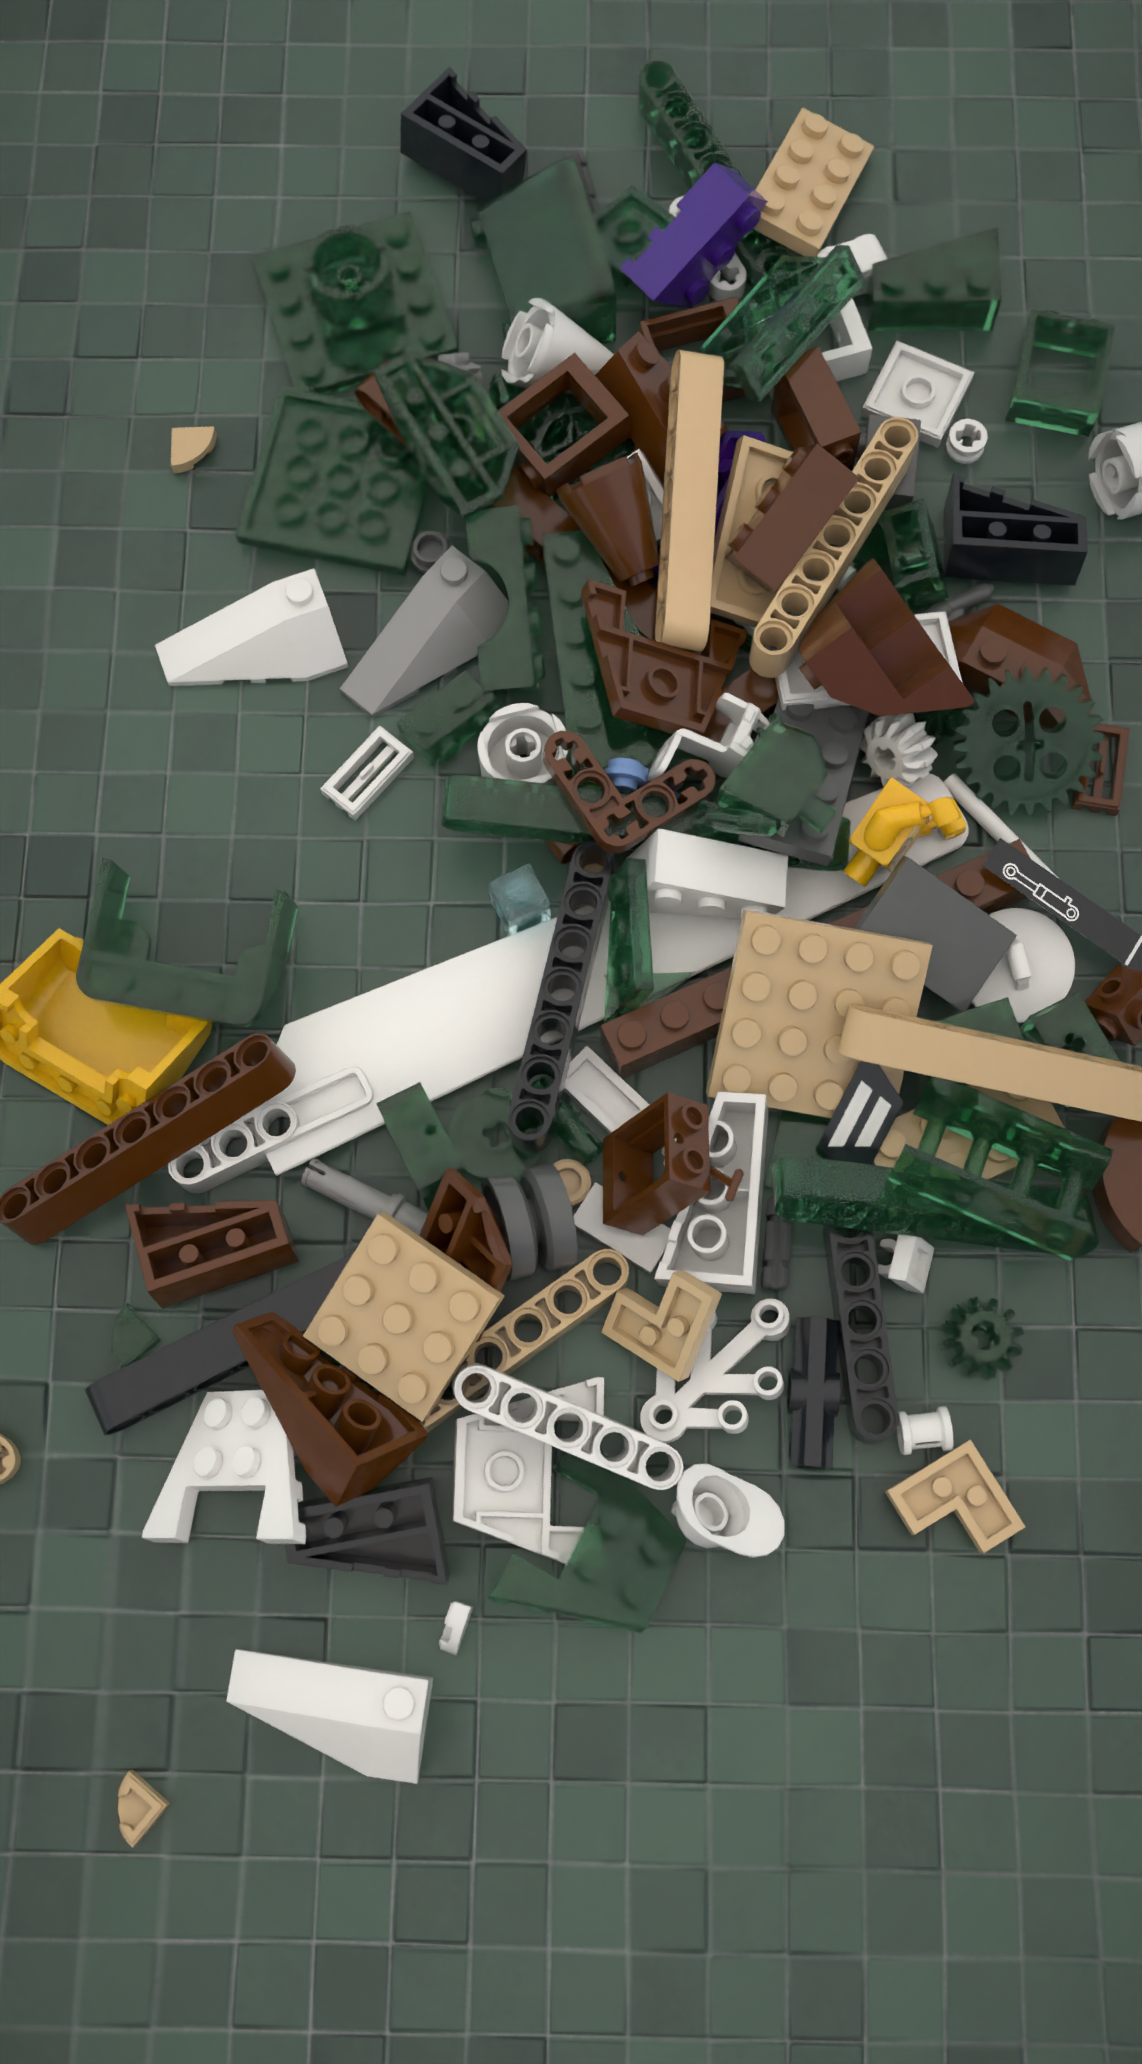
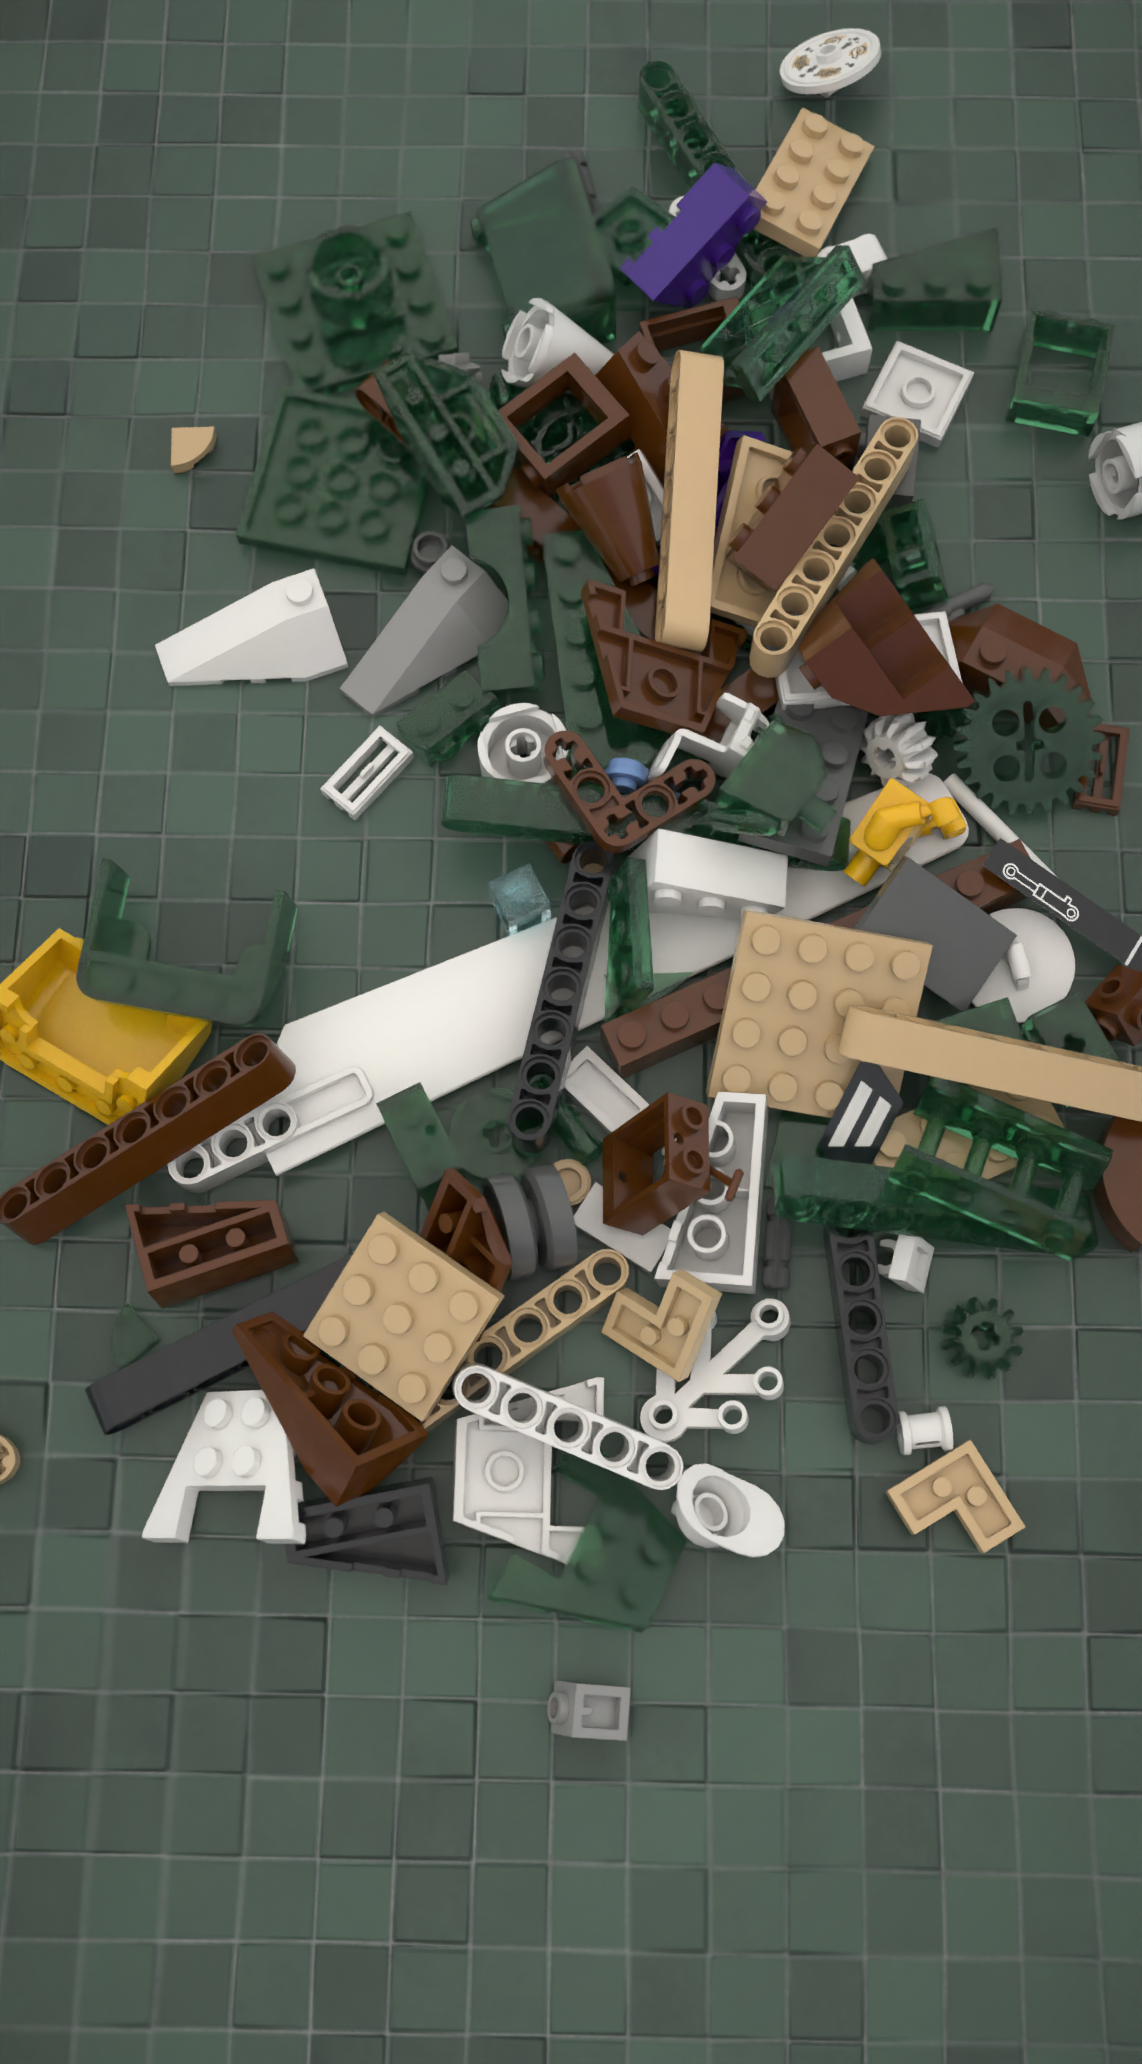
(138, 1807): tan tile -> none
(345, 1711): white wedge -> none
(362, 1196): light grey pin -> none
(455, 1627): white tile -> none
(460, 141): black wedge -> none
(589, 1710): none -> light grey bracket
(813, 1393): black piece -> none
(830, 61): none -> white shield
(969, 428): white bush -> none
(1010, 539): black wedge -> none

